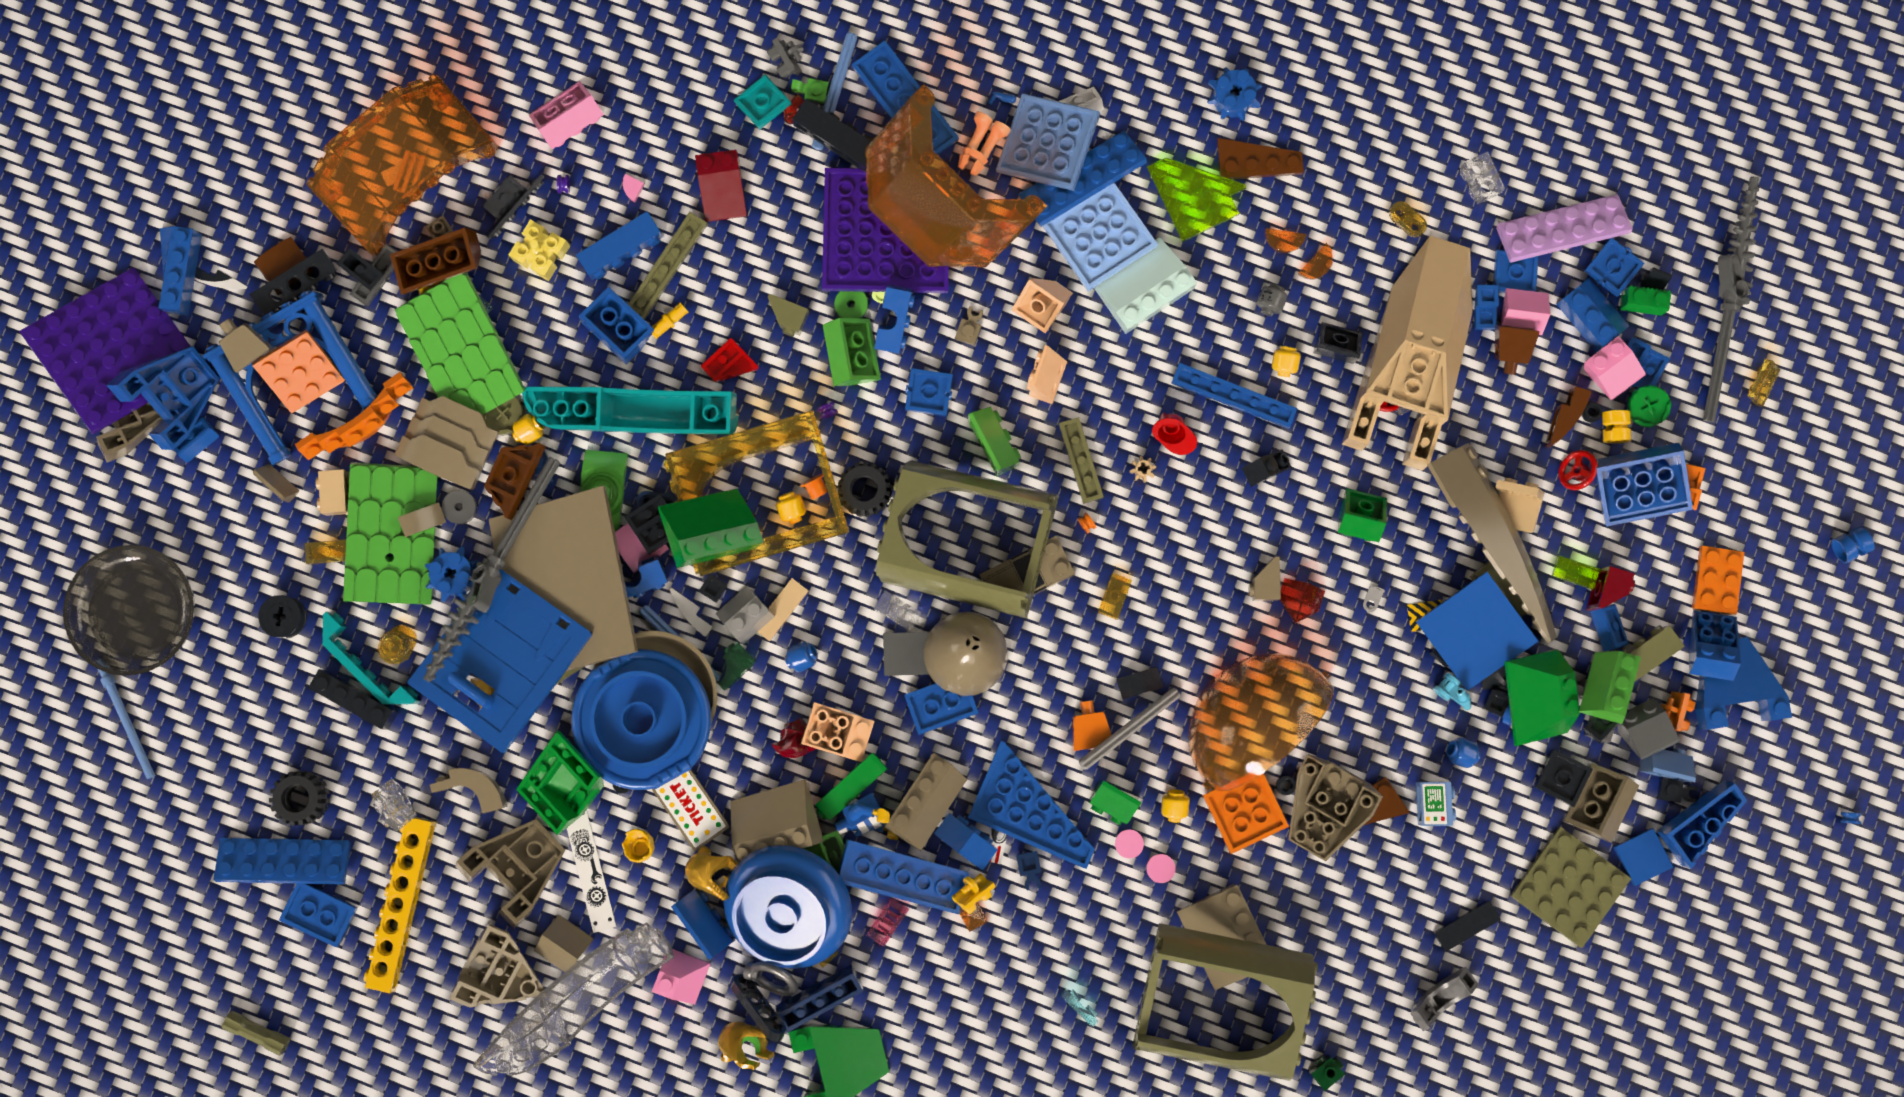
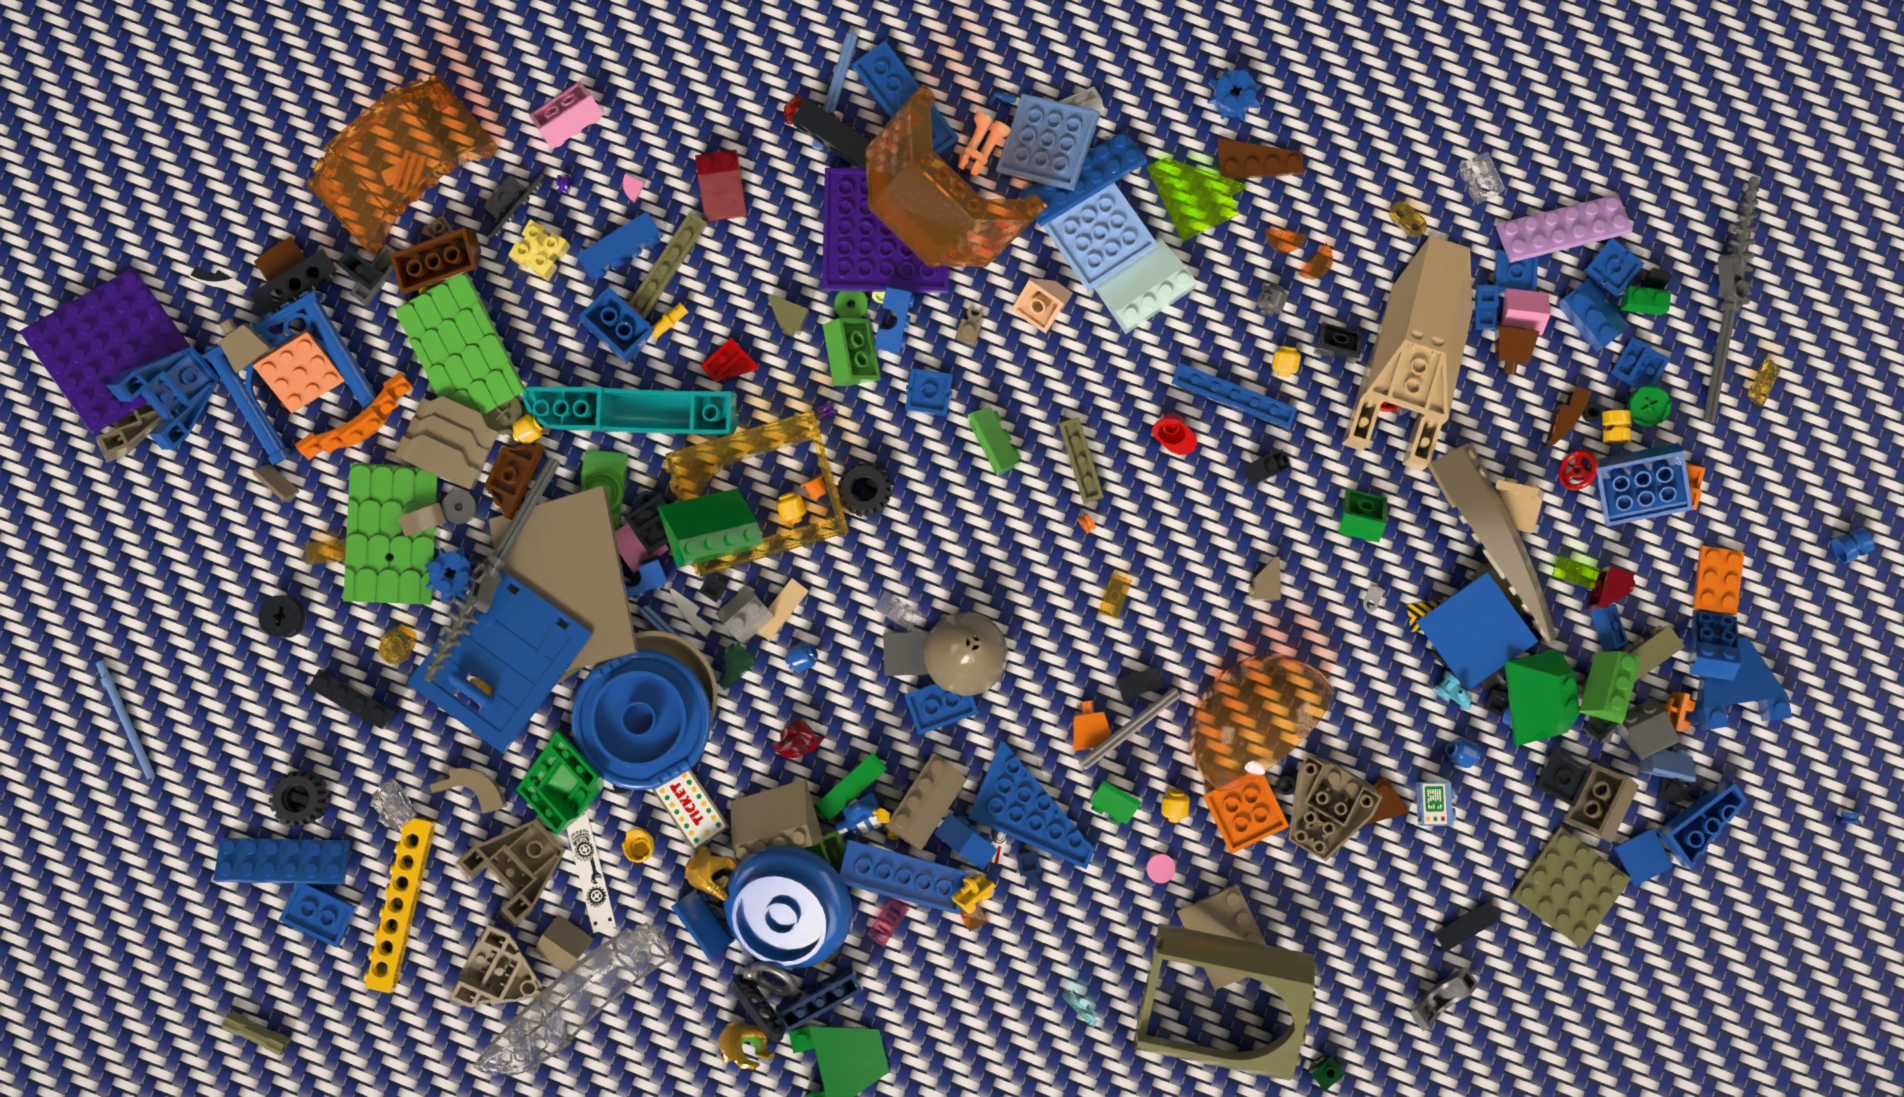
(128, 610): clear smoke dish -> none
(179, 260): blue wedge -> none
(199, 438): blue slope -> none
(332, 628): teal slope -> none
(333, 492): tan brick -> none
(681, 978): bright pink slope -> none
(762, 102): teal tile -> none
(781, 50): dark grey hips -> none
(814, 89): bright green plate -> none
(837, 732): light nougat slope -> none
(901, 567): olive panel -> none
(1012, 573): dark tan slope -> none
(1048, 374): light nougat slope -> none
(1129, 843): bright pink piece -> none
(1146, 464): tan gear -> none
(1300, 598): clear red slope -> none
(1614, 368): bright pink slope -> none

